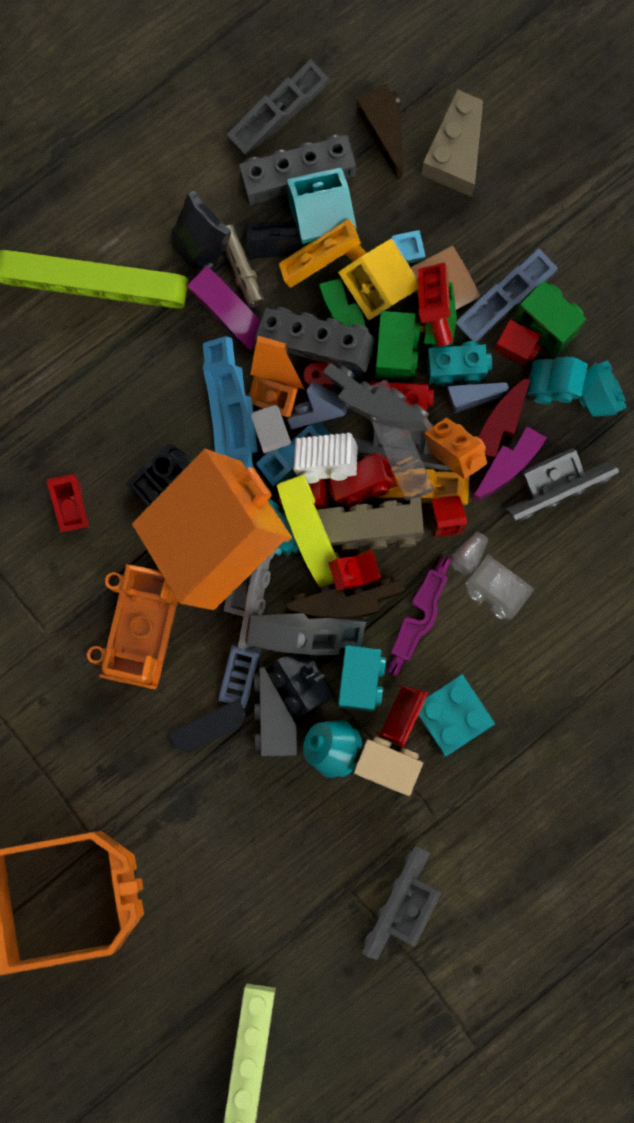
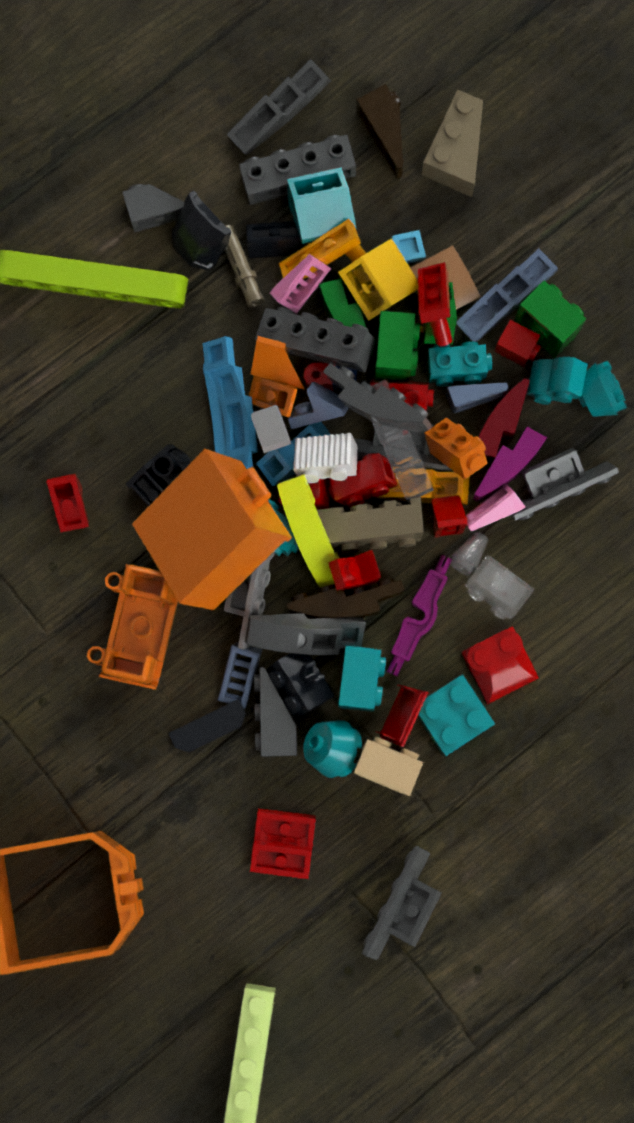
(150, 206): none -> dark grey slope
(225, 307): magenta slope -> none
(283, 843): none -> red slope
(288, 284): none -> bright pink slope
(497, 506): none -> bright pink slope
(499, 665): none -> red slope

